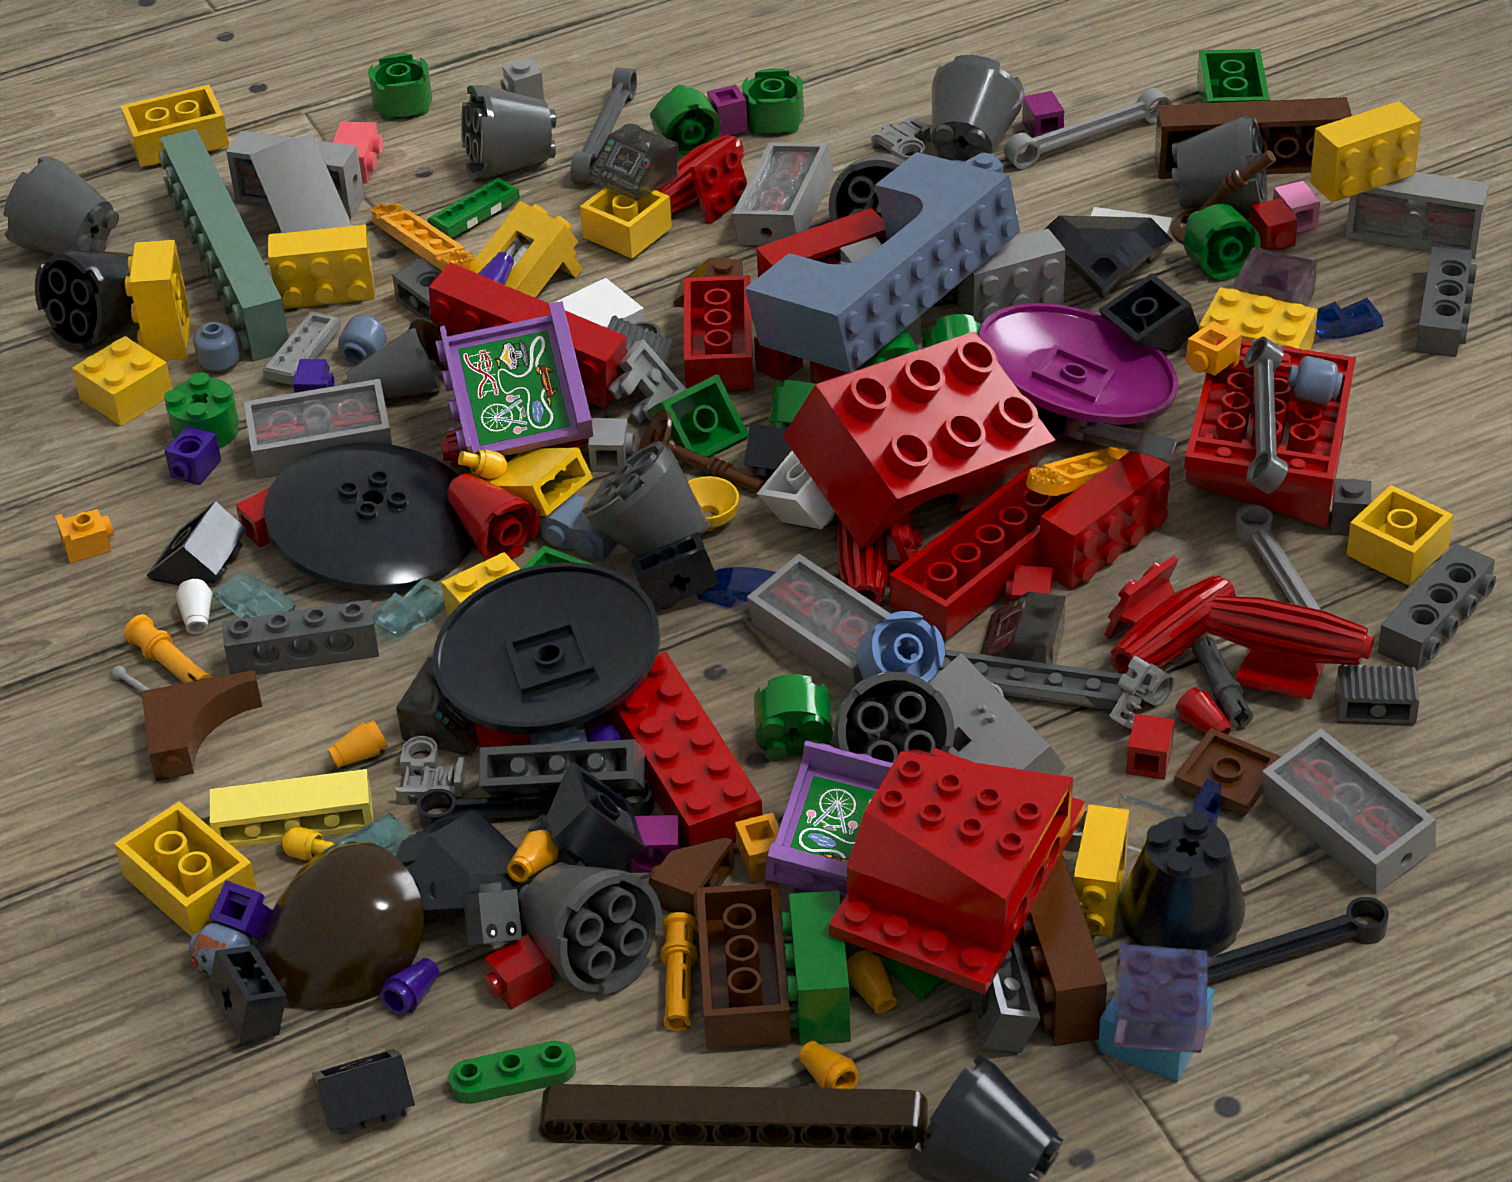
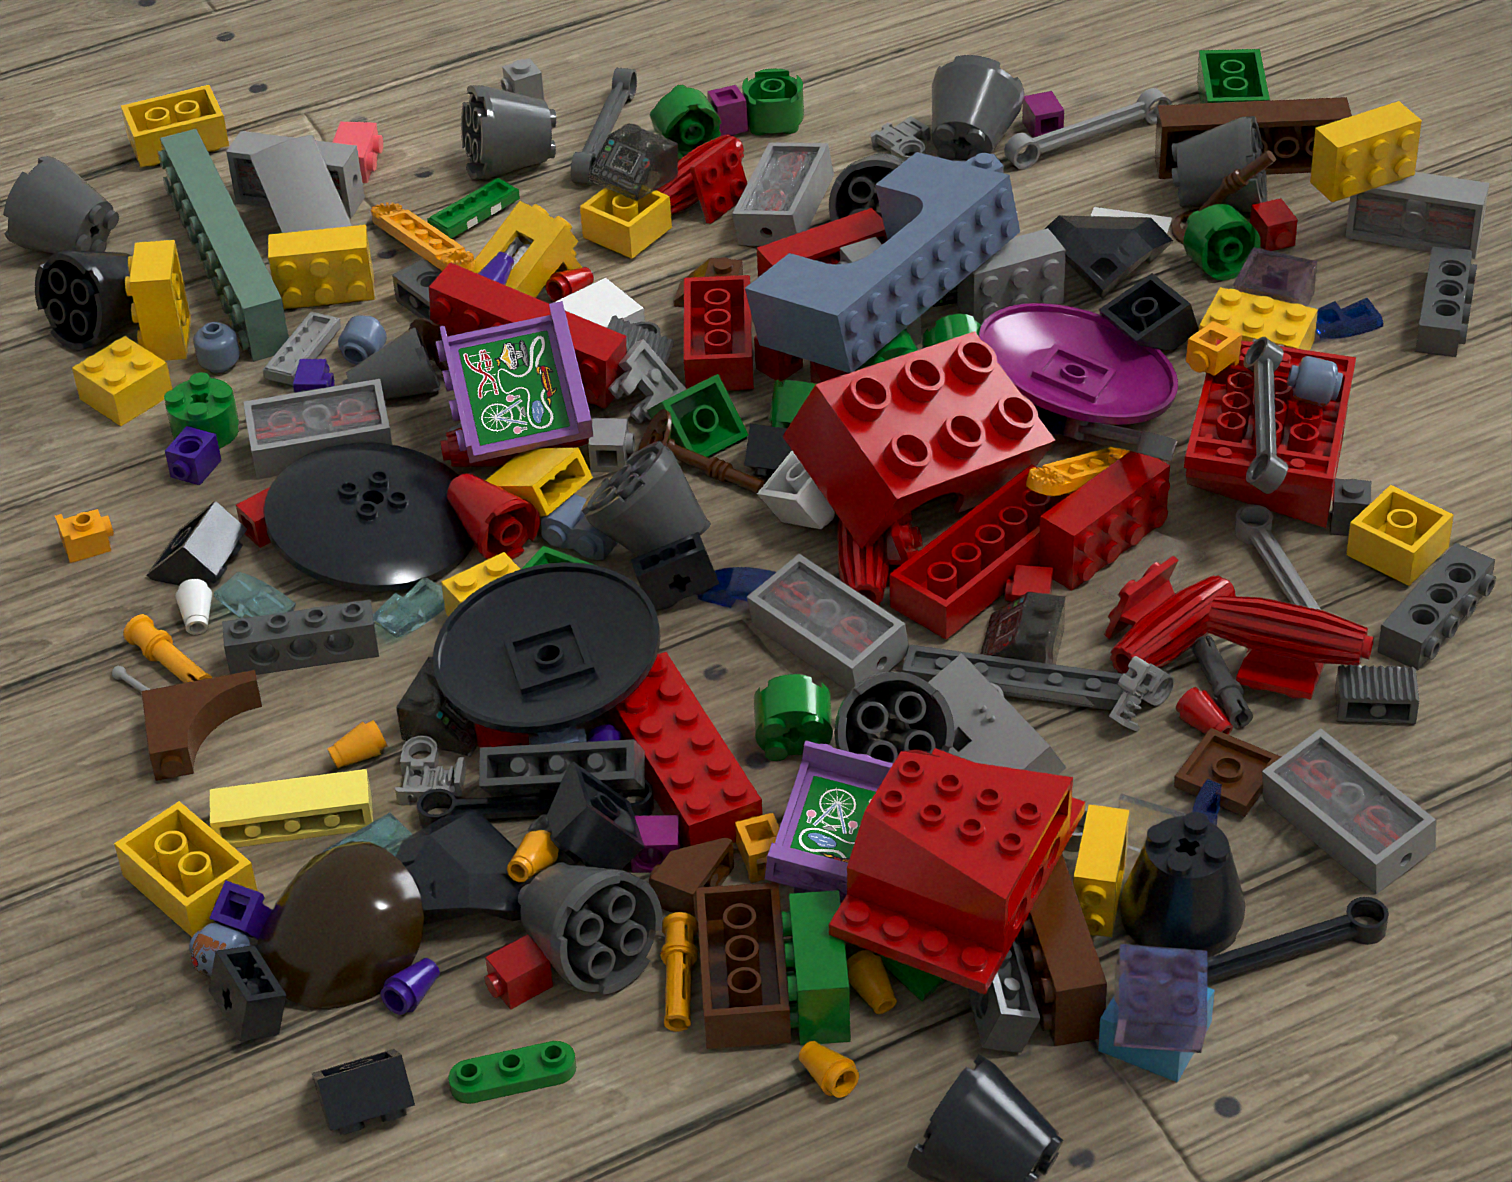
(303, 843): yellow cylinder -> none
(400, 86): green brick -> none
(484, 463): yellow cylinder -> none
(492, 914): dark grey brick -> none
(568, 282): none -> red cone
(716, 496): yellow piece -> none
(733, 1116): dark brown beam -> none
(900, 635): medium blue brick -> none
(1150, 746): red brick -> none
(1302, 204): bright pink brick -> none

